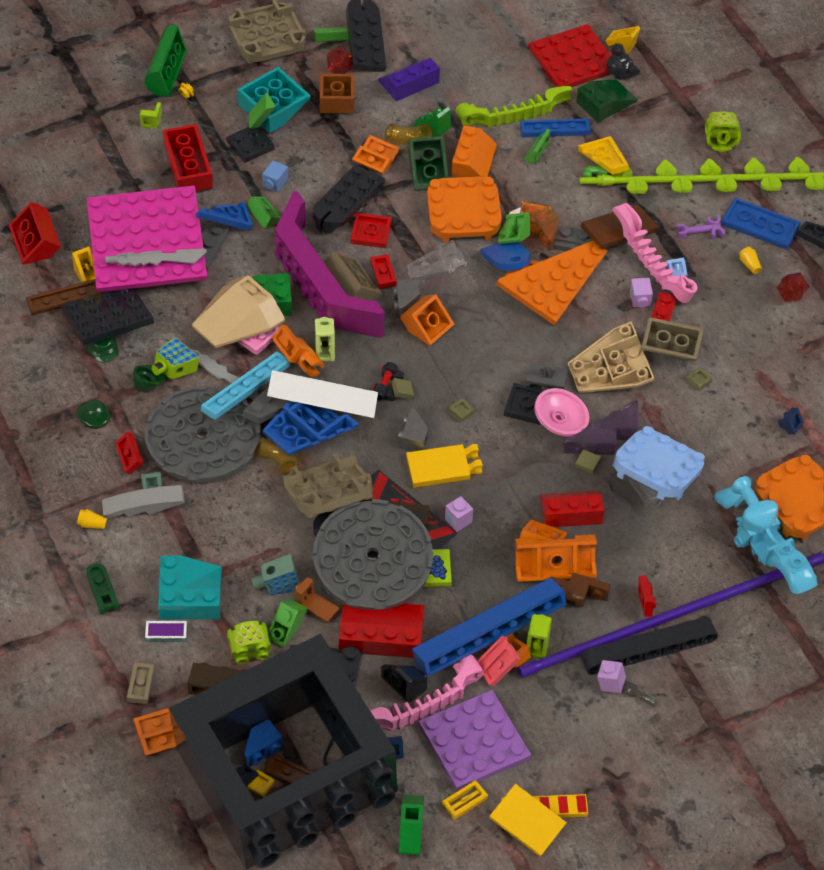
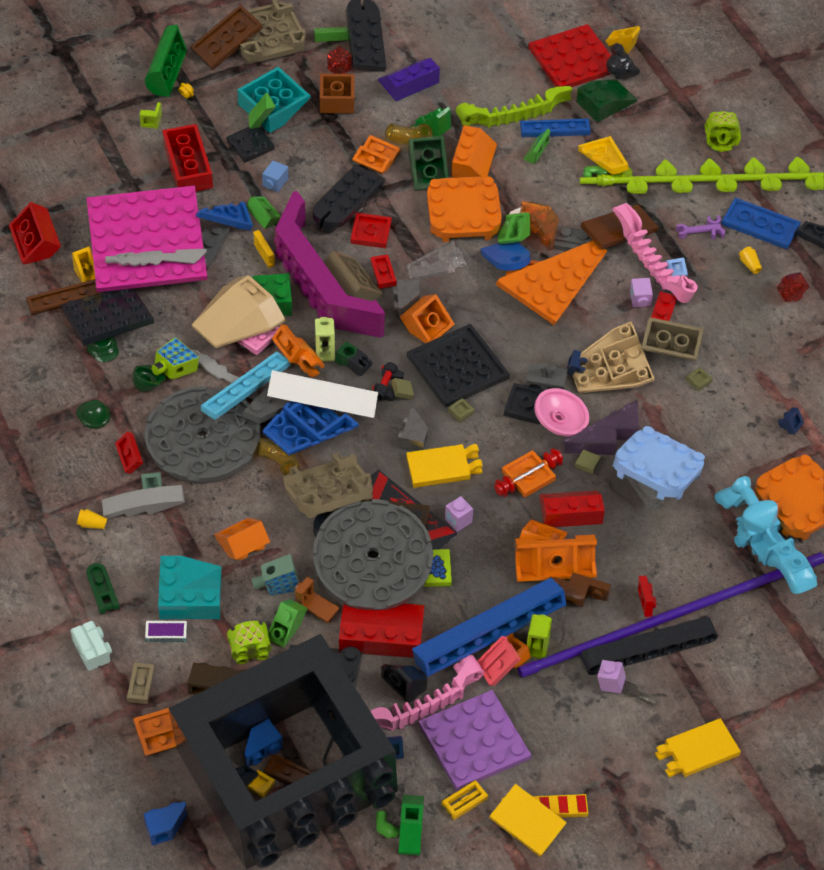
(91, 645): none -> light aqua brick
(165, 822): none -> blue slope
(226, 37): none -> reddish brown tile
(243, 538): none -> orange slope
(264, 249): none -> yellow tile
(353, 359): none -> leg
(385, 828): none -> bright green arm
(458, 365): none -> black plate
(529, 473): none -> orange plate
(574, 363): none -> dark blue tile
(698, 749): none -> yellow tile

